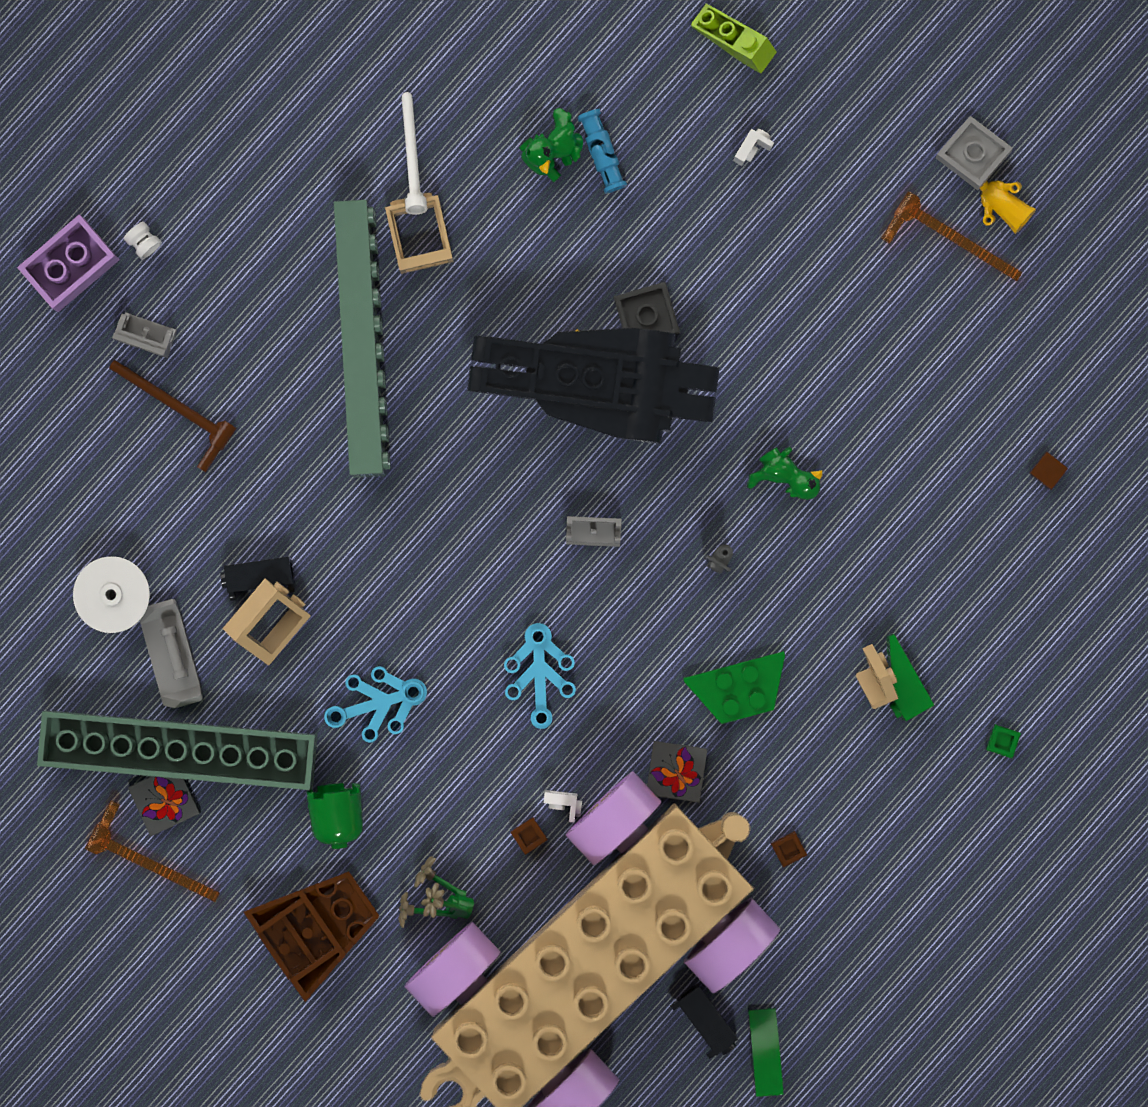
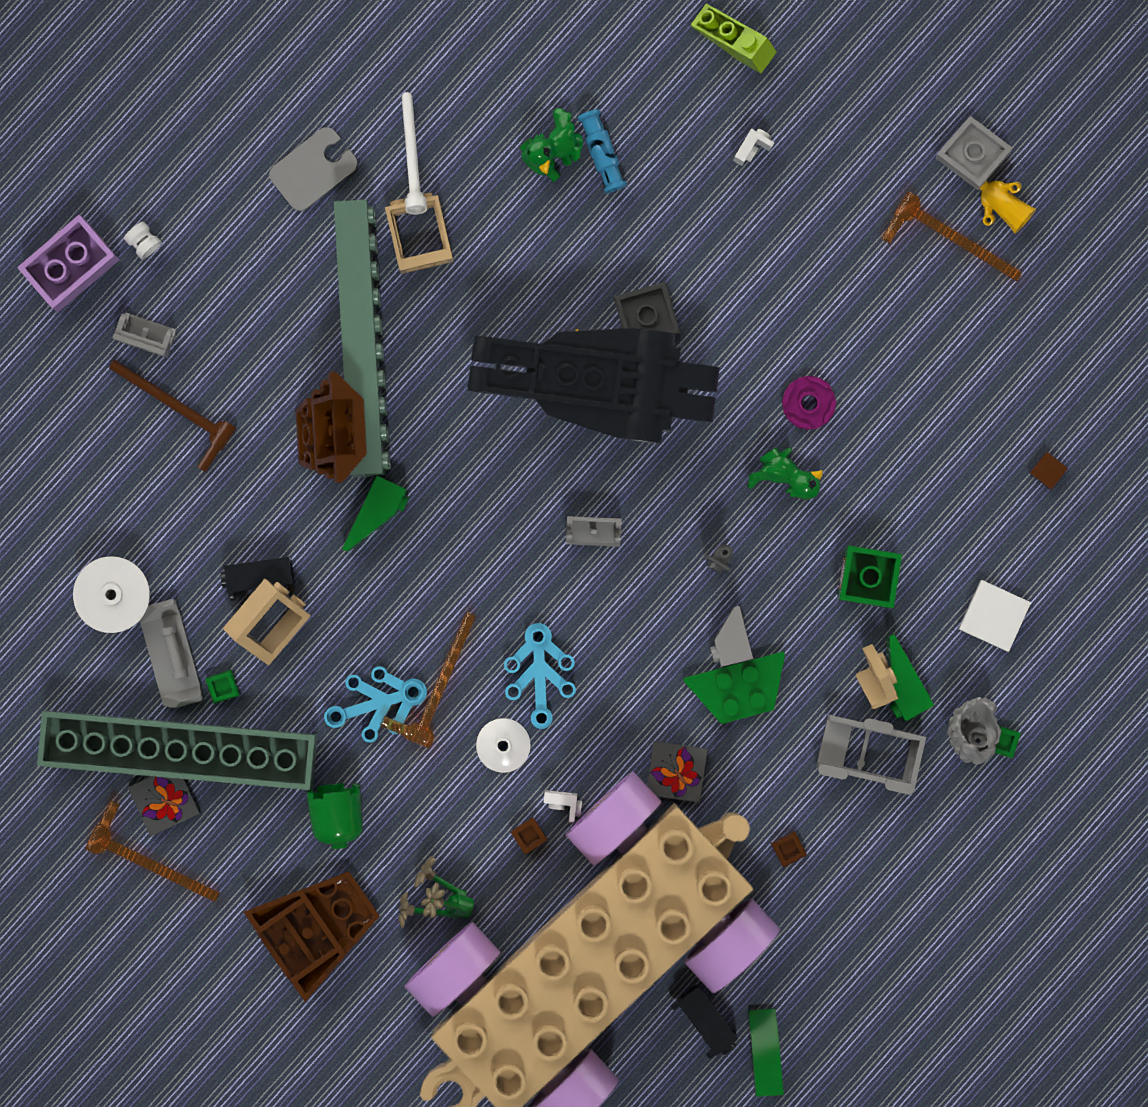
(222, 686): none -> green tile
(306, 173): none -> light grey piece
(331, 429): none -> reddish brown wedge
(379, 507): none -> green slope
(421, 732): none -> clear orange bar
(508, 731): none -> white dish
(731, 640): none -> light grey slope
(797, 414): none -> magenta tile
(835, 745): none -> light grey piece
(869, 577): none -> green brick
(971, 724): none -> light grey hair
(994, 615): none -> white tile

